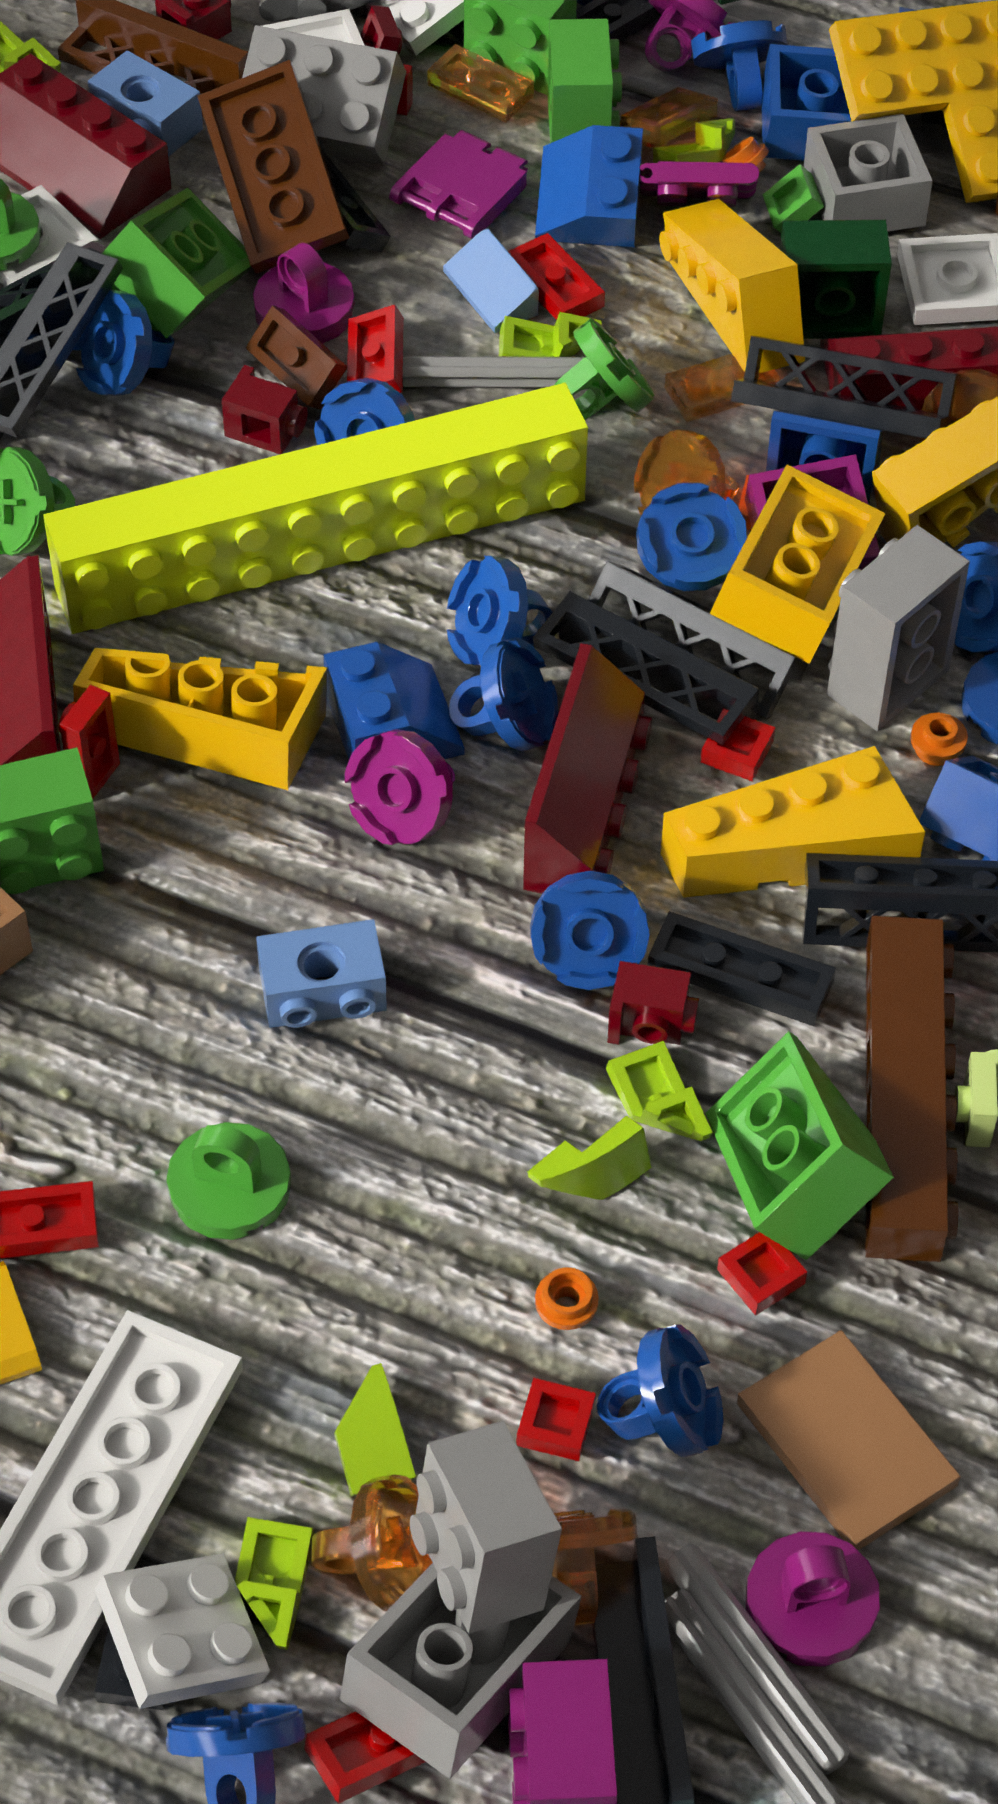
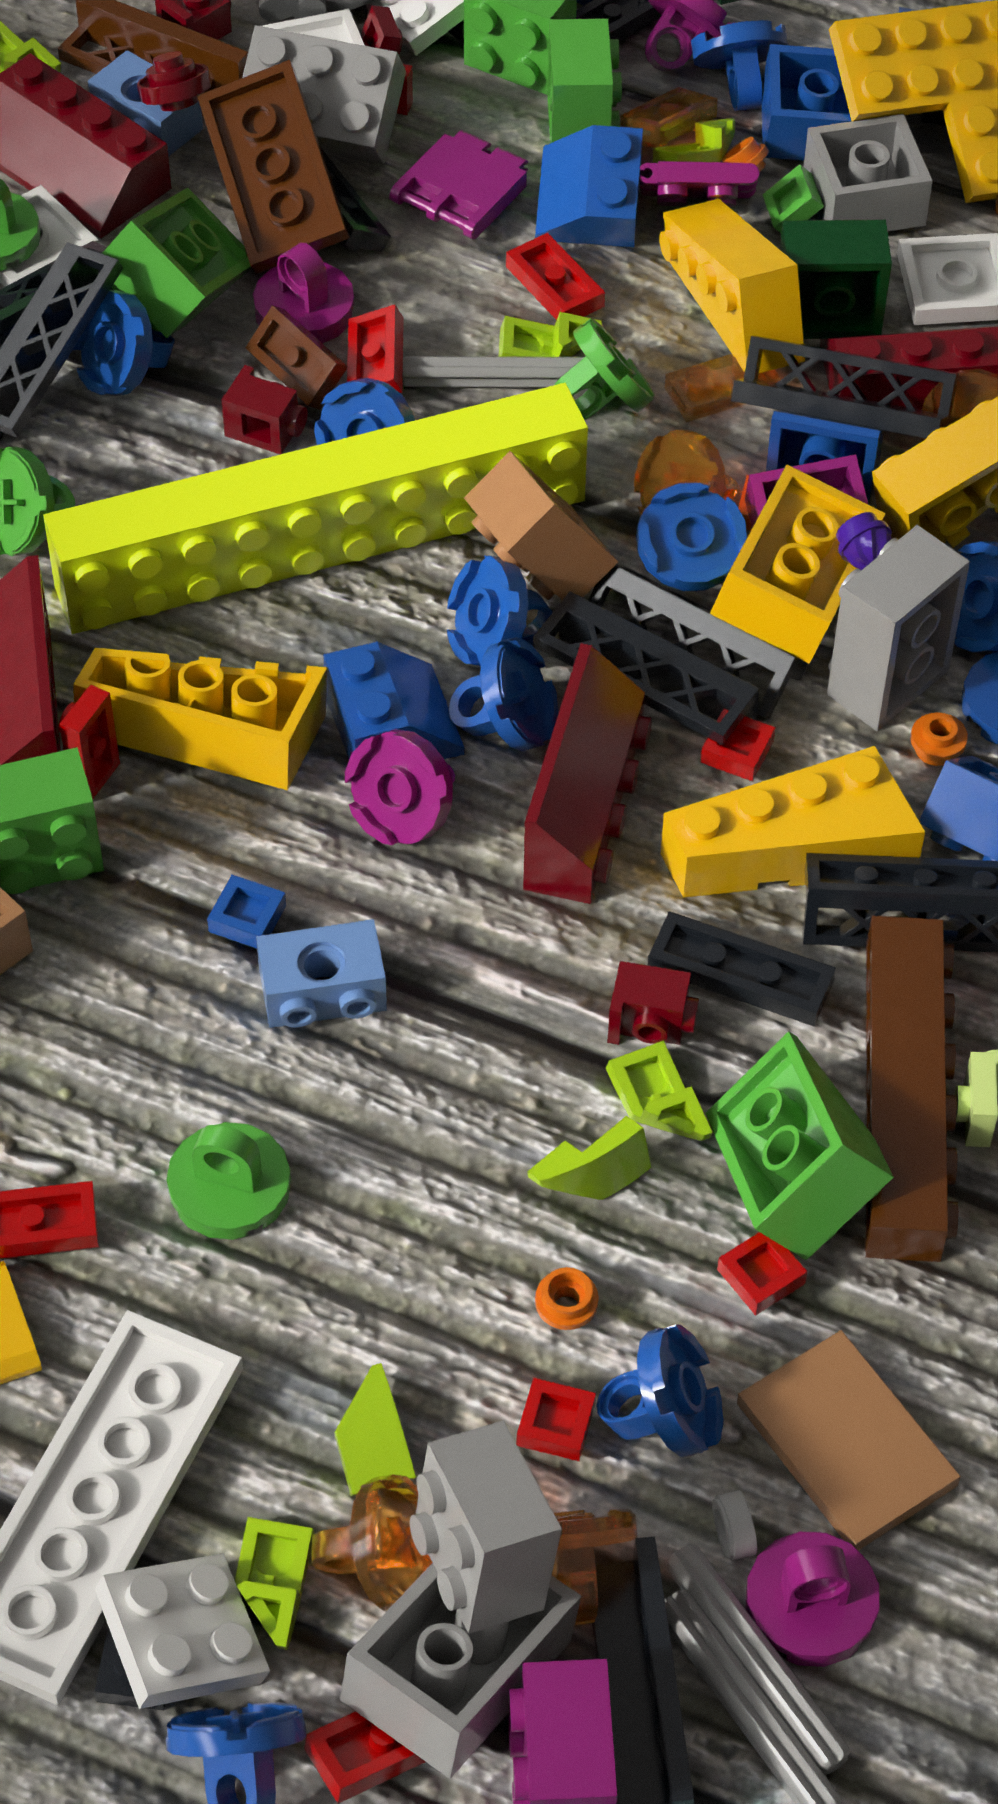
(173, 82): none -> dark red plate
(246, 911): none -> blue plate
(480, 83): clear orange plate -> none
(492, 281): slope -> none
(538, 530): none -> medium nougat brick
(588, 927): blue tile -> none
(734, 1525): none -> light grey tile
(862, 539): none -> dark purple plate

